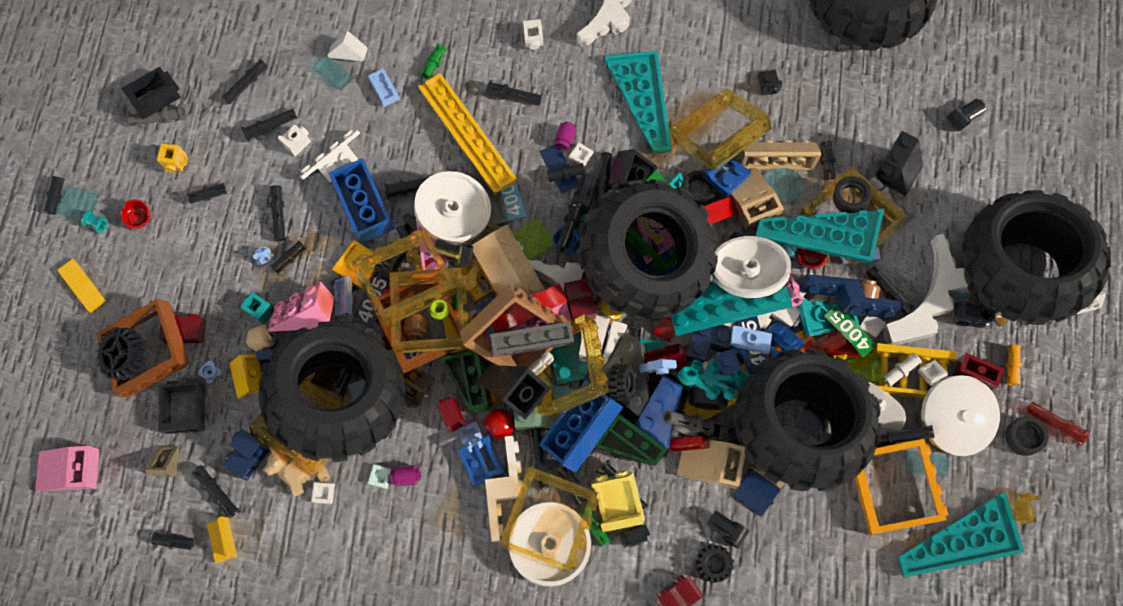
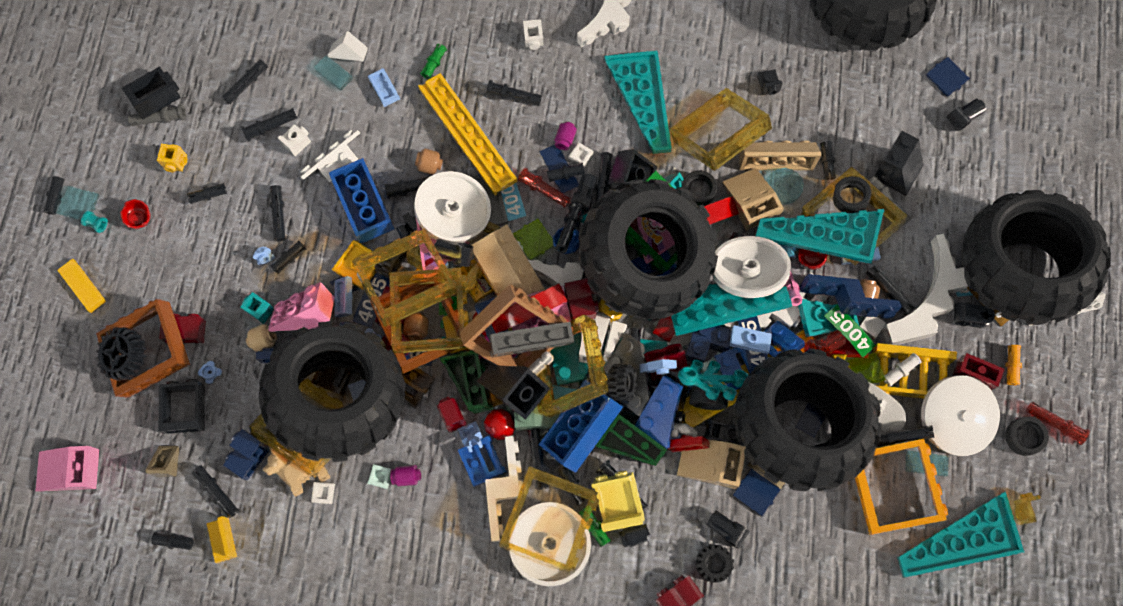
(245, 374): yellow panel -> none
(428, 161): none -> medium nougat head
(439, 304): lime plate -> none
(536, 183): none -> clear red pin
(694, 424): dark grey pin -> none
(730, 179): blue plate -> none
(932, 372): white tile -> none
(947, 76): none -> dark blue piece

